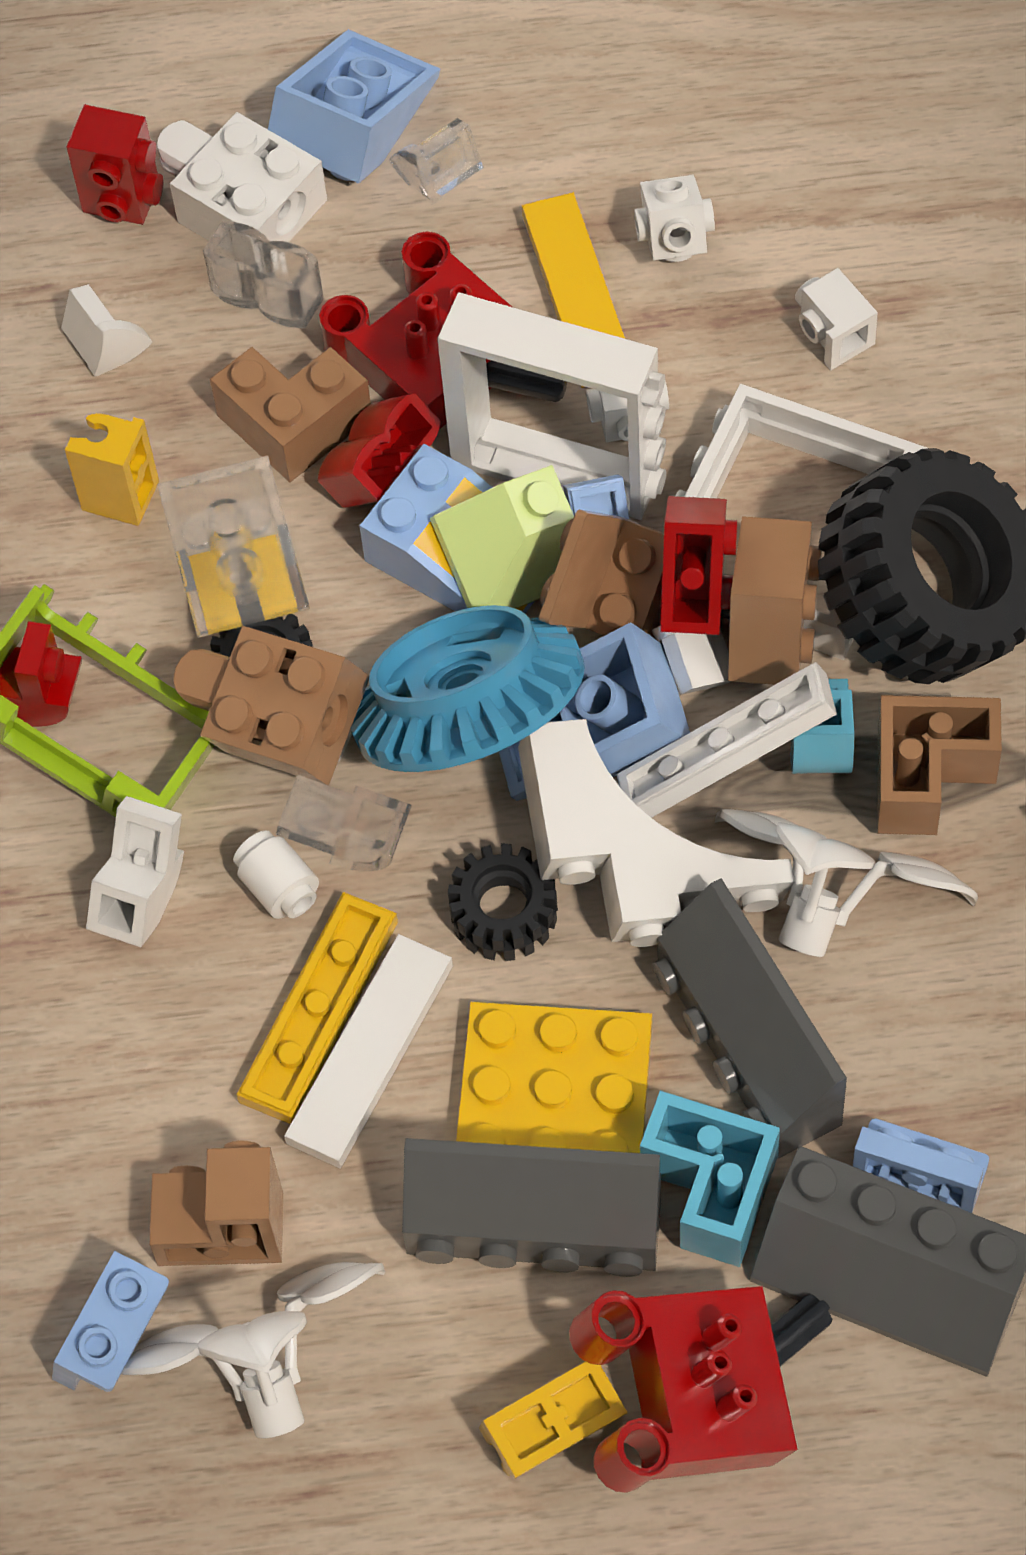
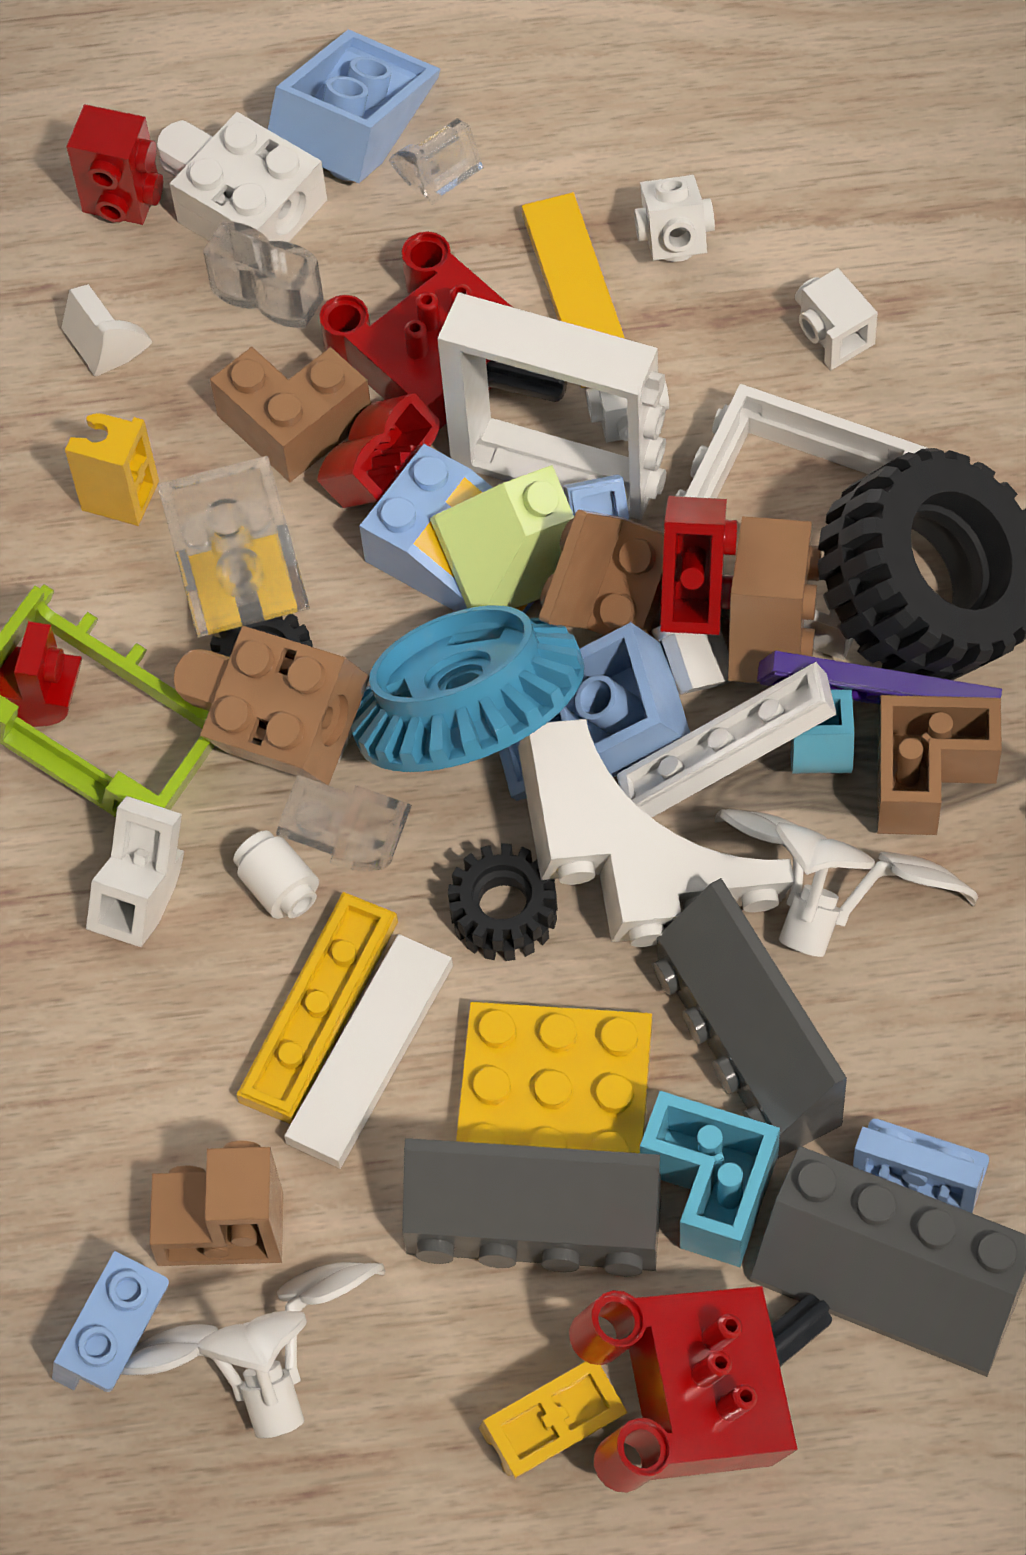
(866, 681): none -> dark purple tile

